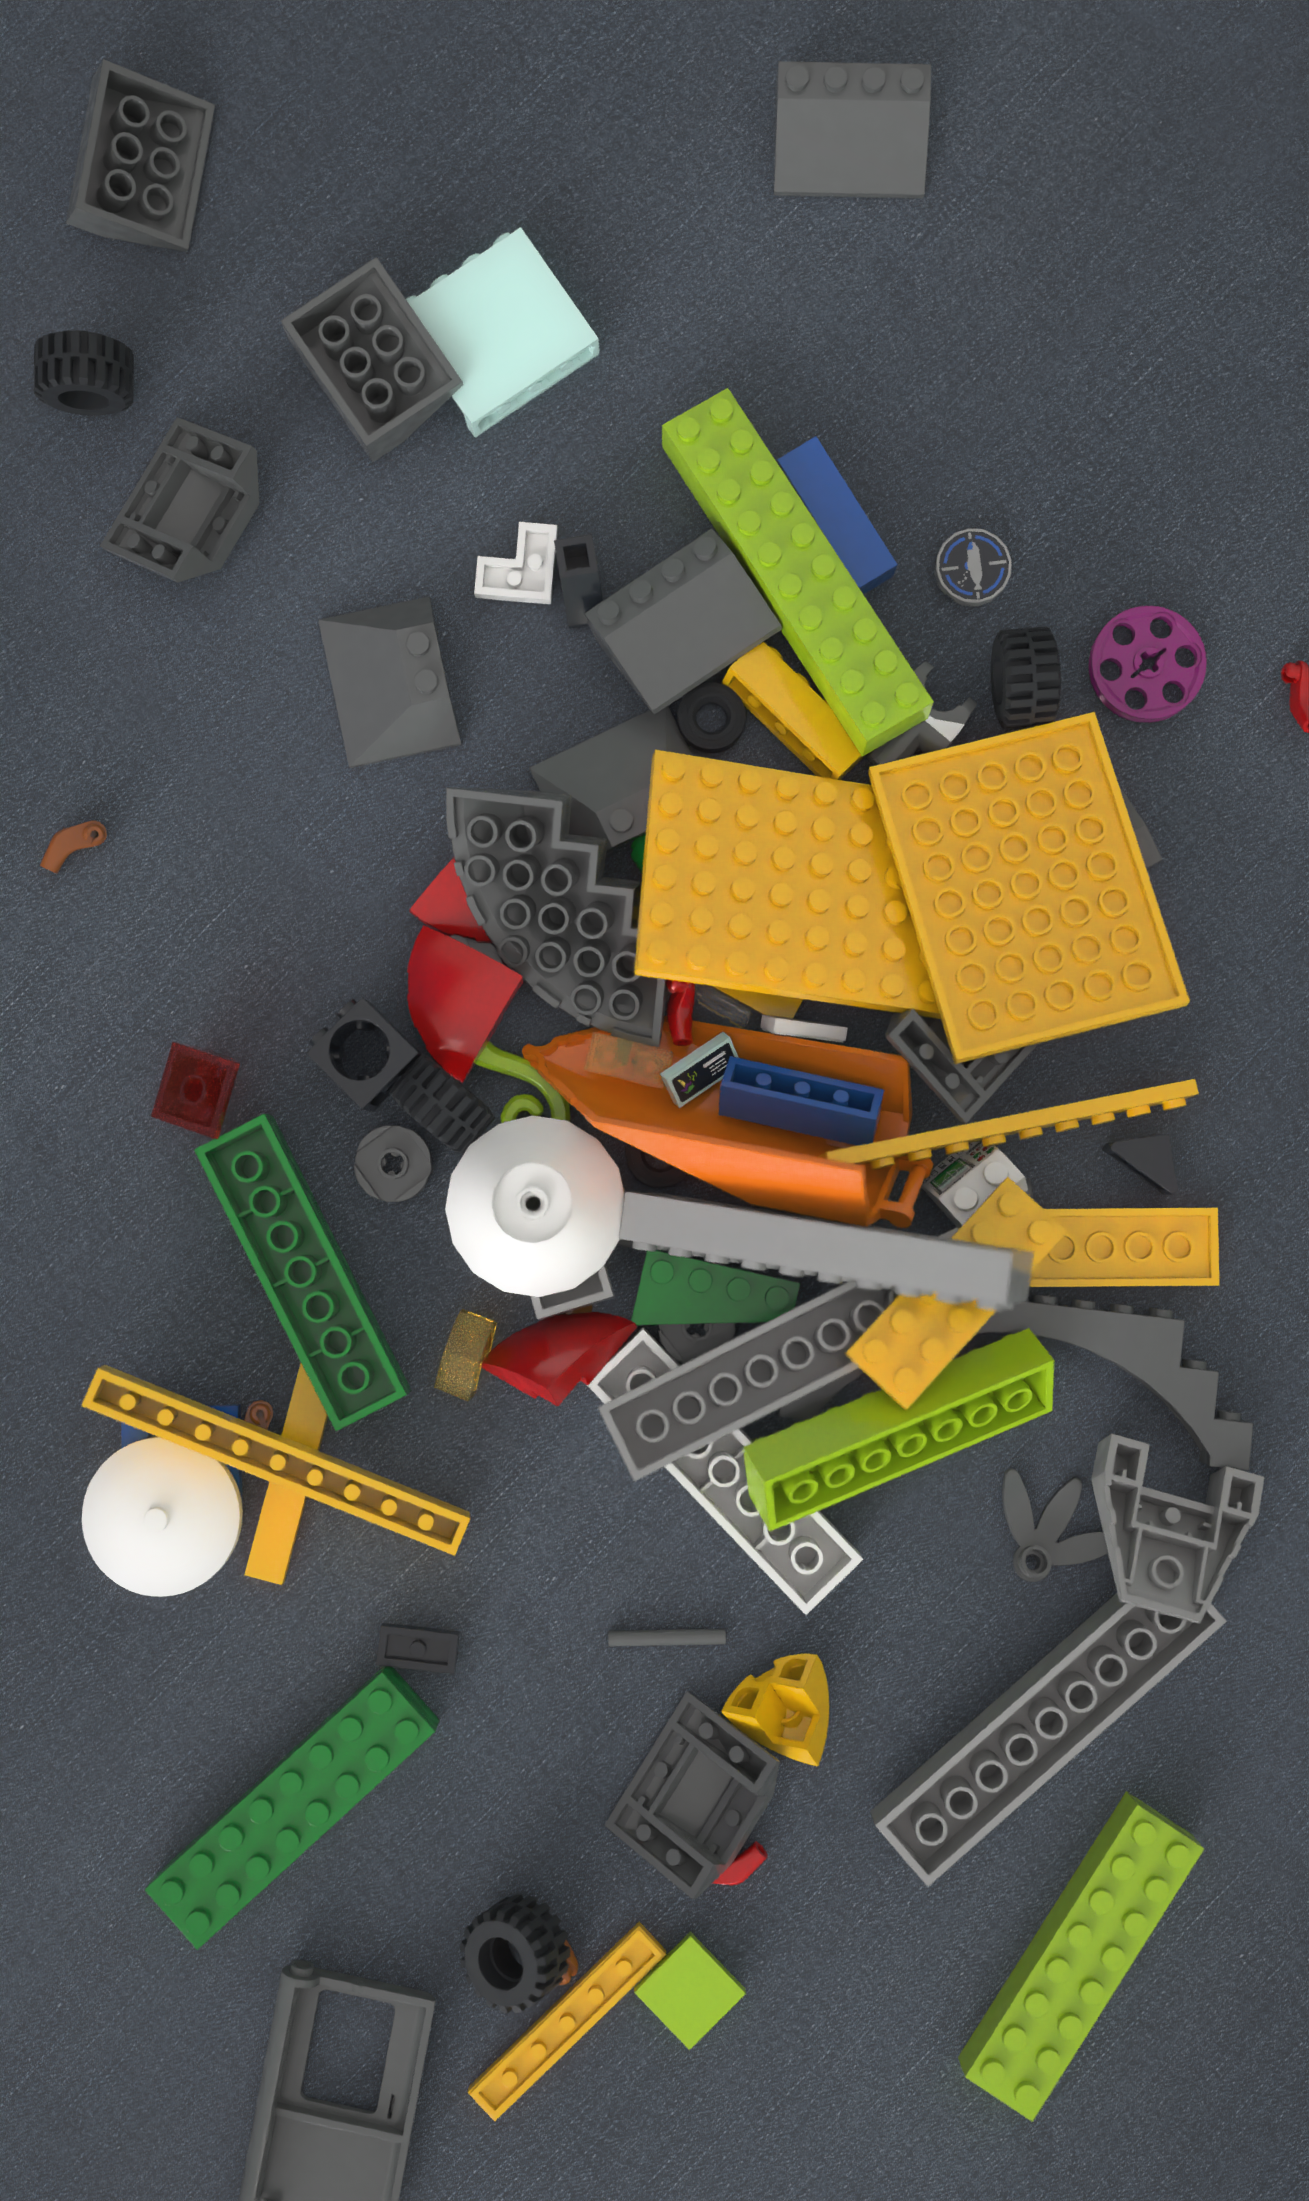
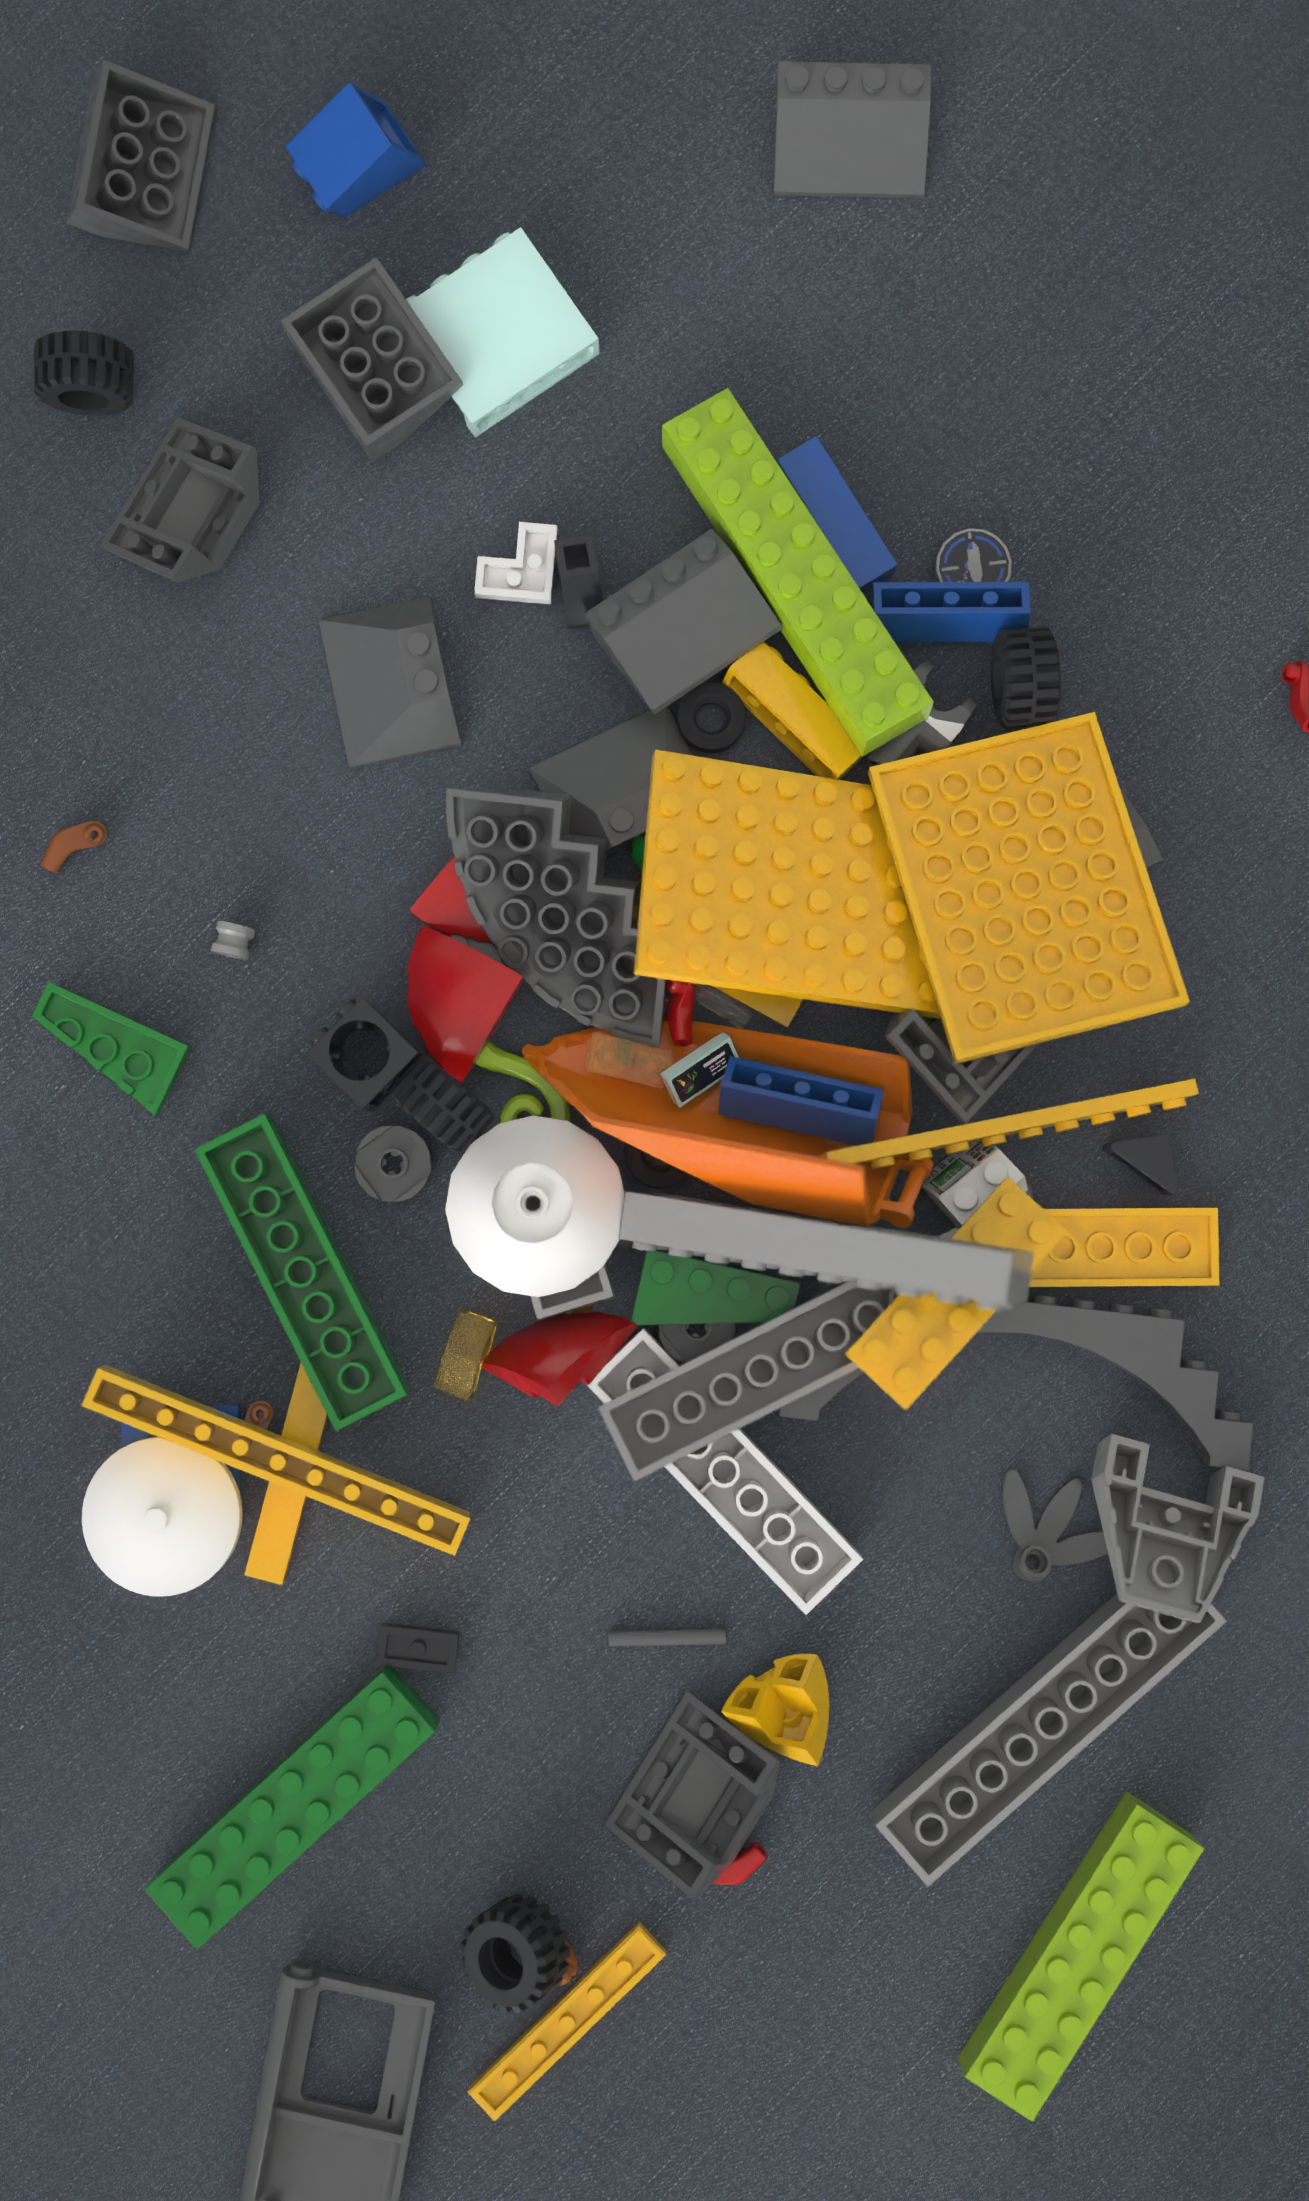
(127, 1052): none -> green wing
(196, 1089): clear red slope -> none
(233, 940): none -> light grey wheel
(353, 151): none -> blue slope
(689, 1990): lime tile -> none
(803, 1028): white tile -> none
(878, 1440): lime brick -> none
(950, 609): none -> blue brick
(1147, 682): magenta wedge -> none

